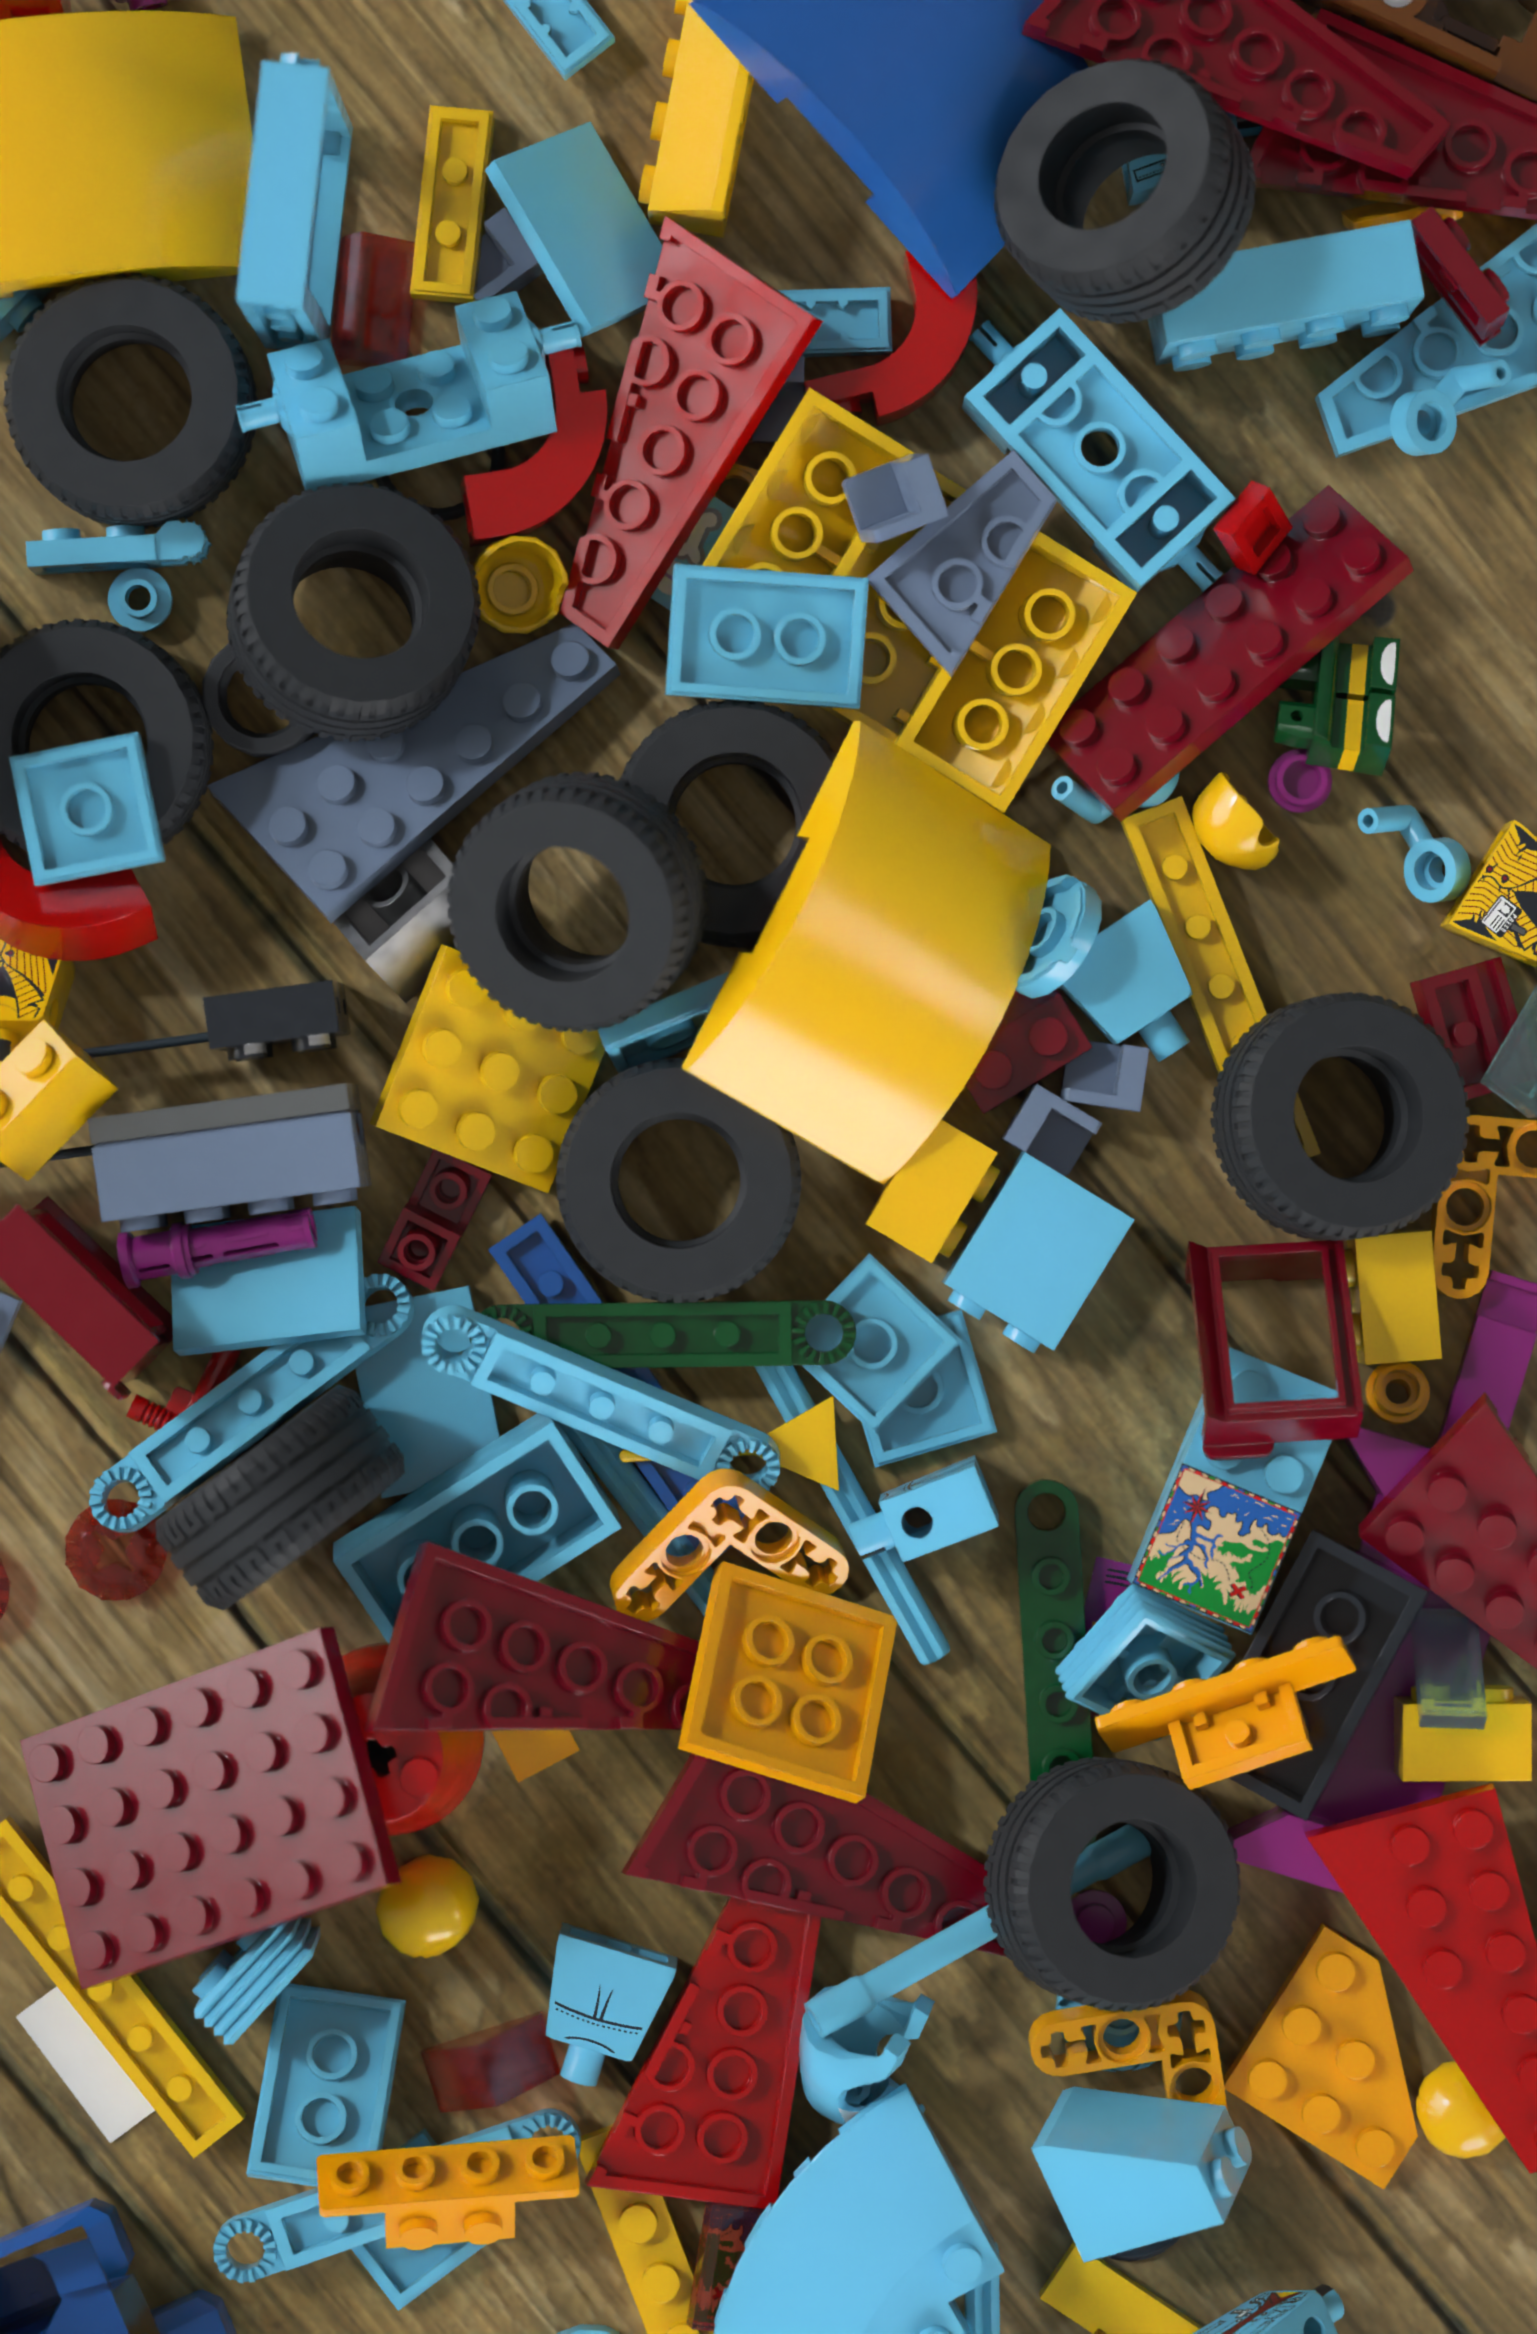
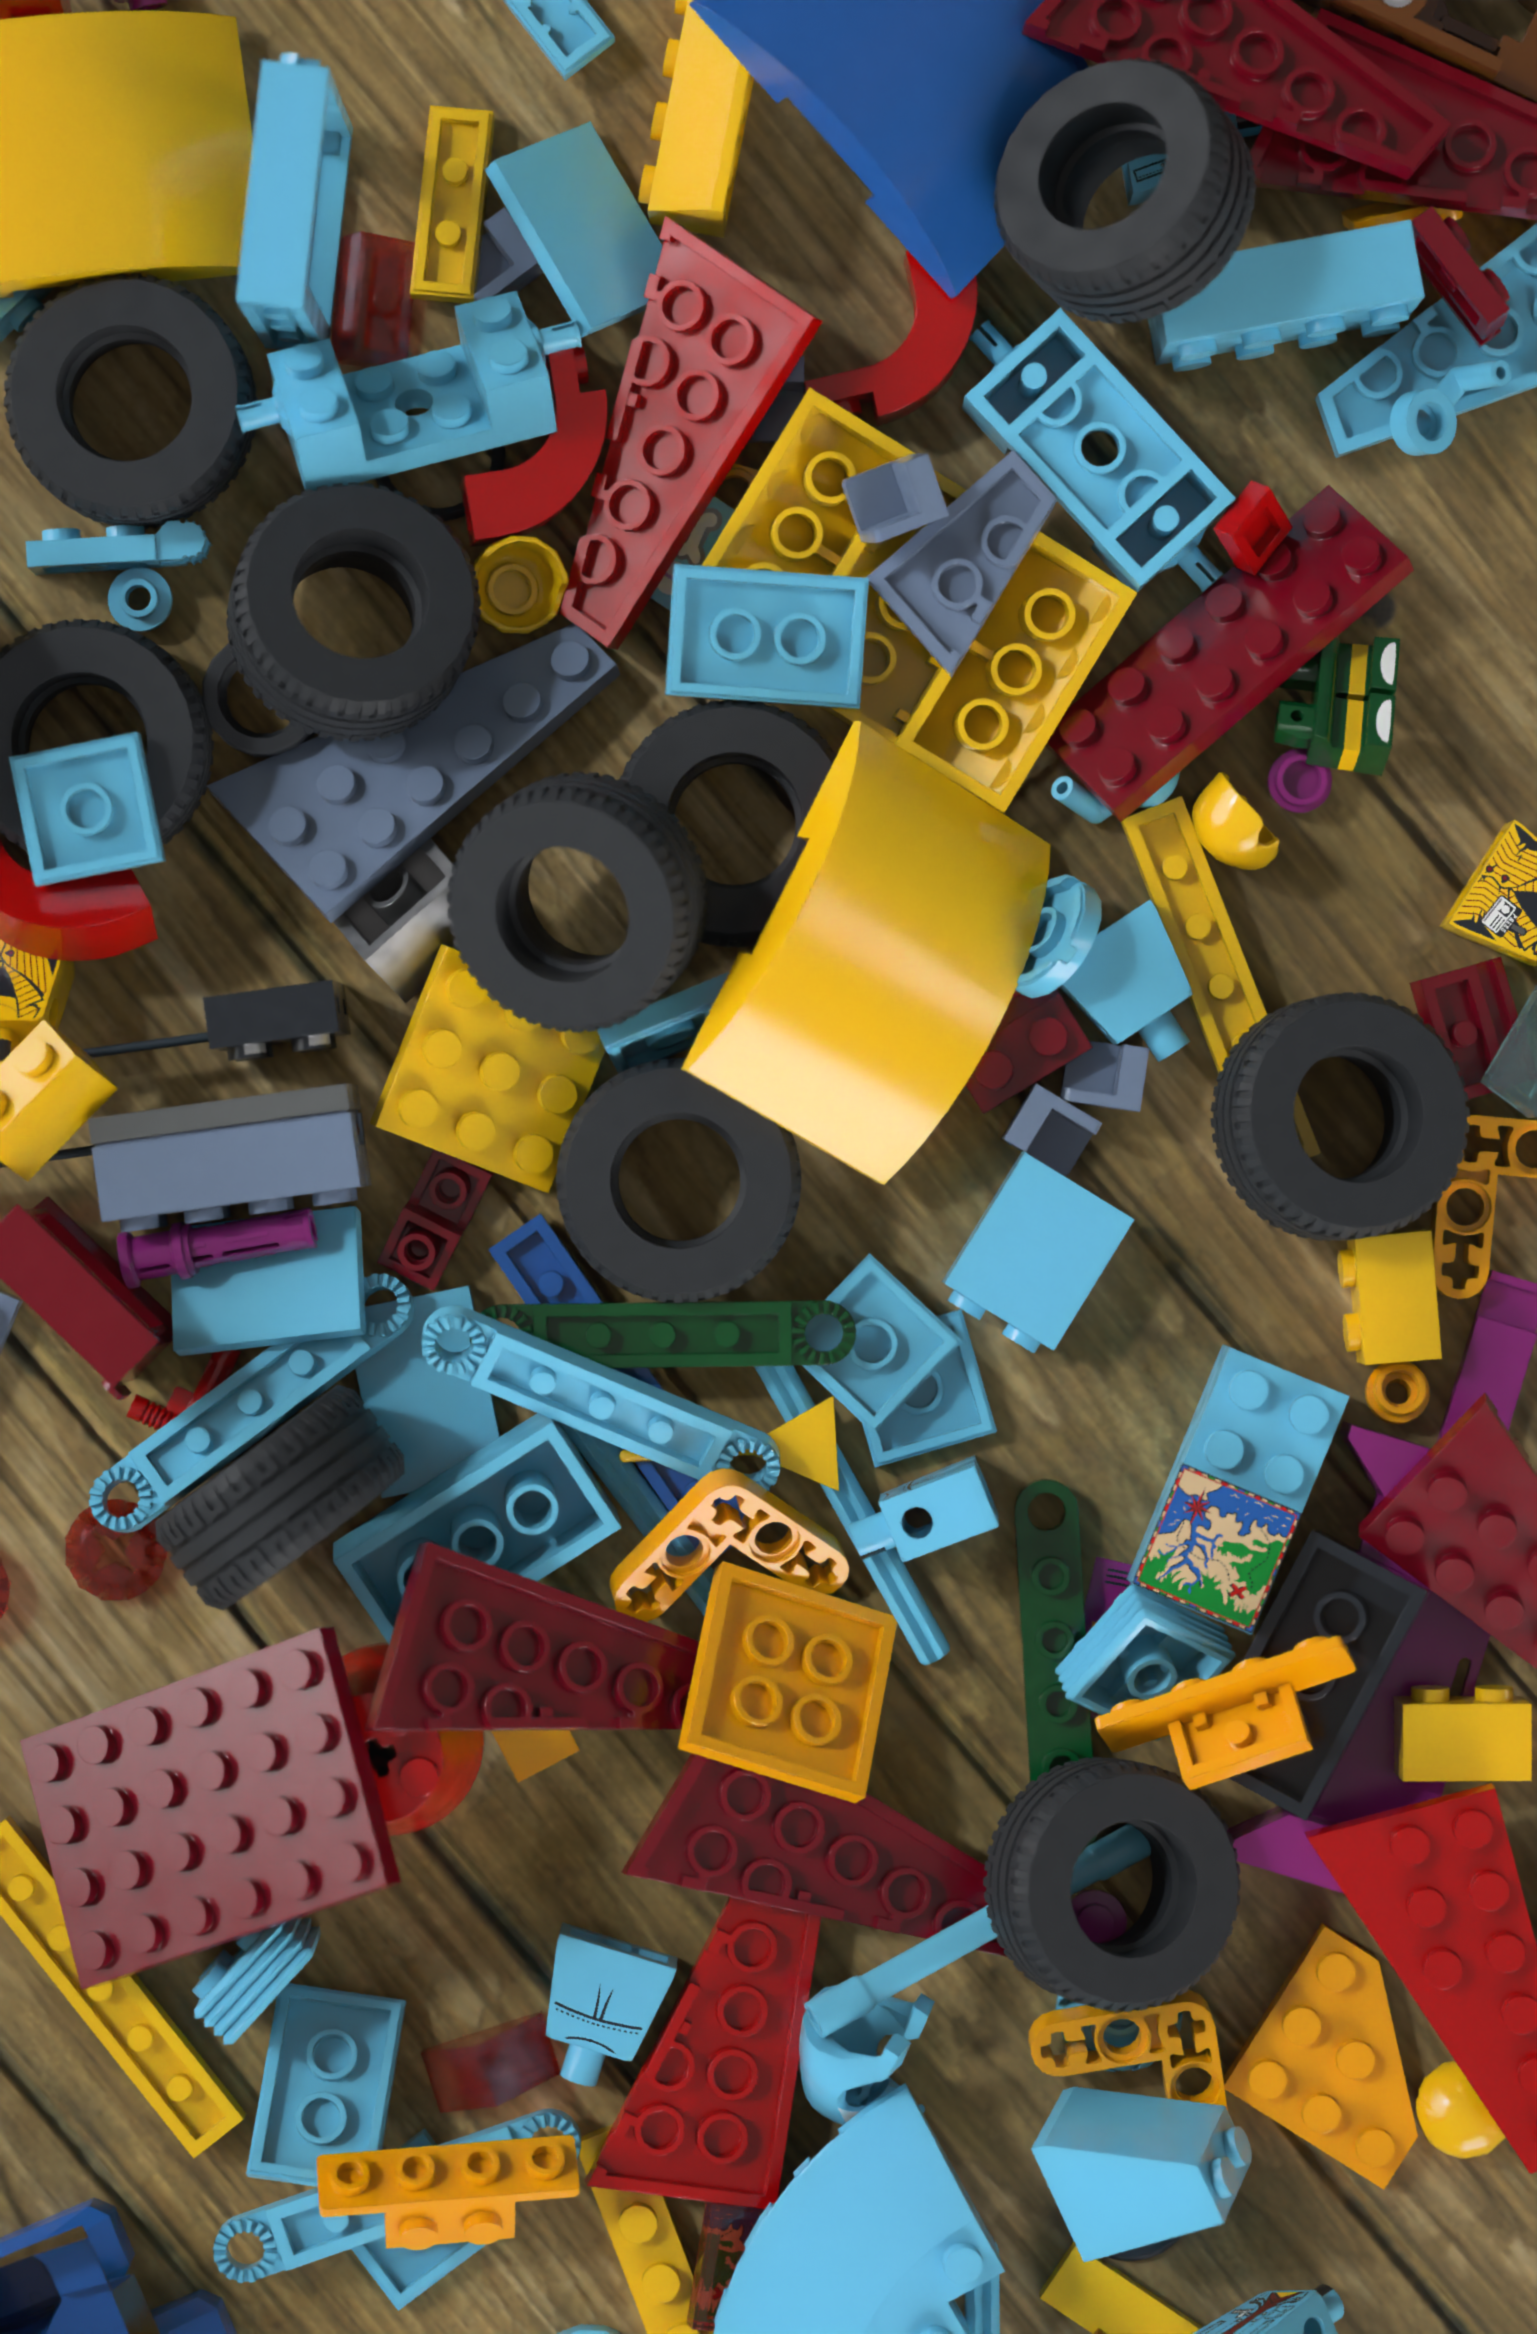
(85, 2065): white sticker -> none
(429, 1907): yellow hair -> none
(853, 320): medium azure plate -> none
(932, 1191): yellow brick -> none
(1253, 1427): dark red piece -> none
(1426, 854): medium azure plate -> none
(1448, 1670): clear light blue tile -> none

